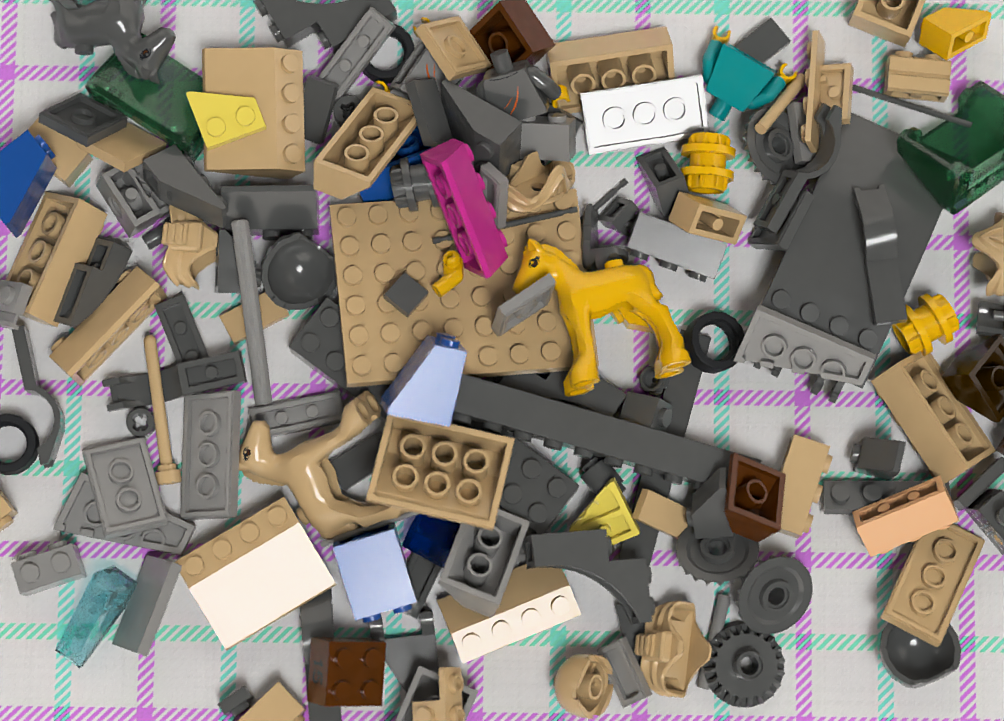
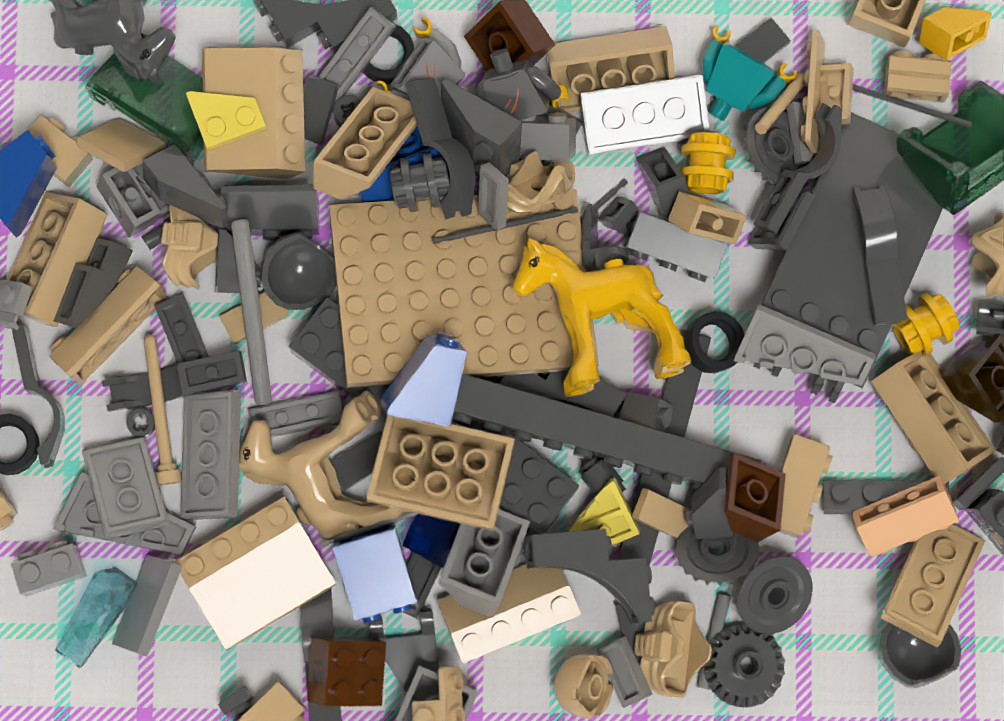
(83, 119): dark grey tile -> none
(406, 295): dark grey tile -> none
(453, 48): tan tile -> none
(453, 273): yellow arm -> none
(465, 207): dark pink slope -> none
(523, 305): light grey tile -> none
(647, 384): dark grey plate -> none
(878, 457): dark grey slope -> none

